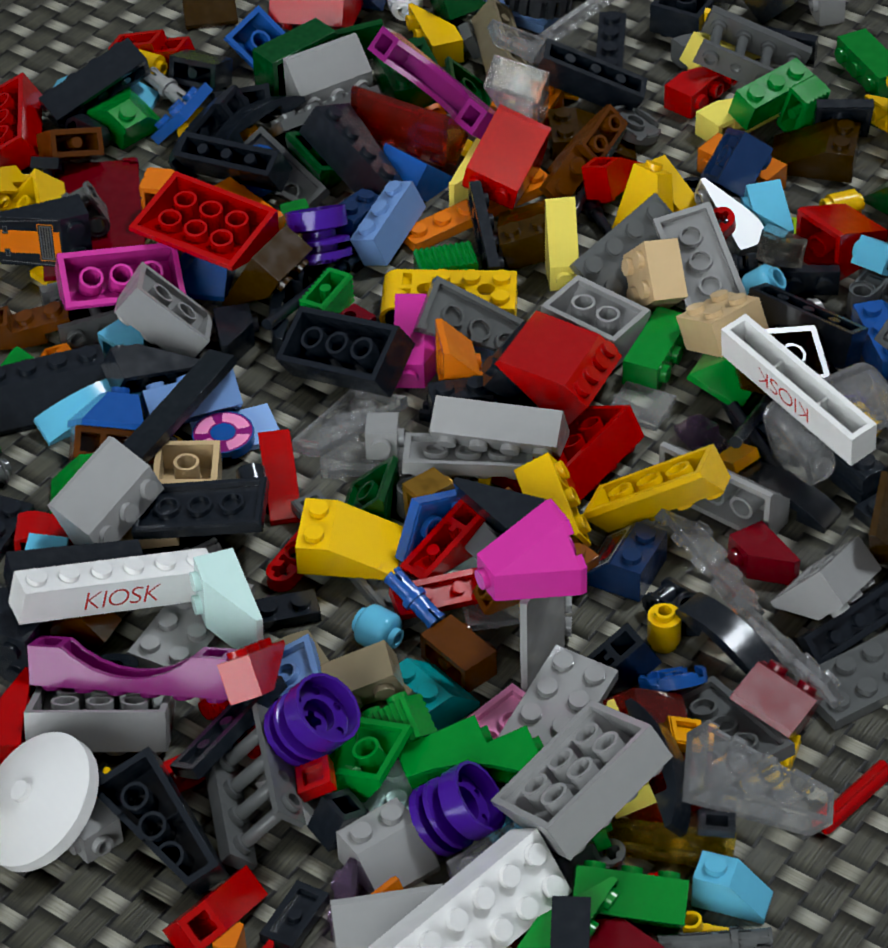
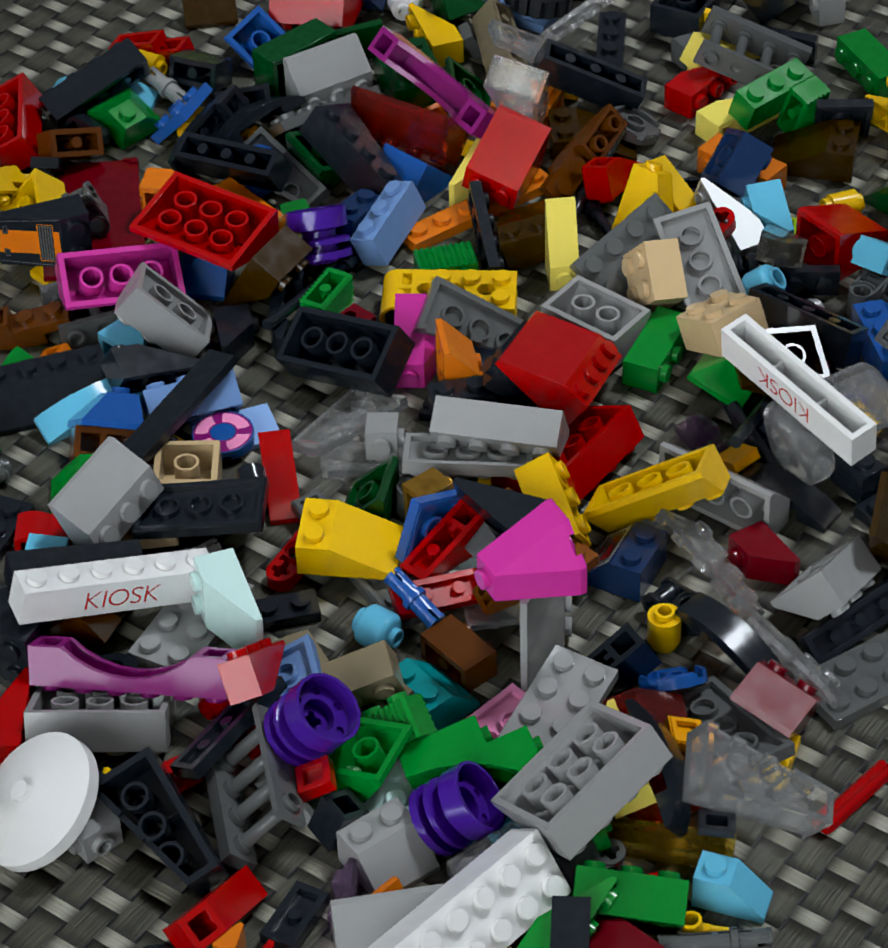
(647, 404): clear piece -> none

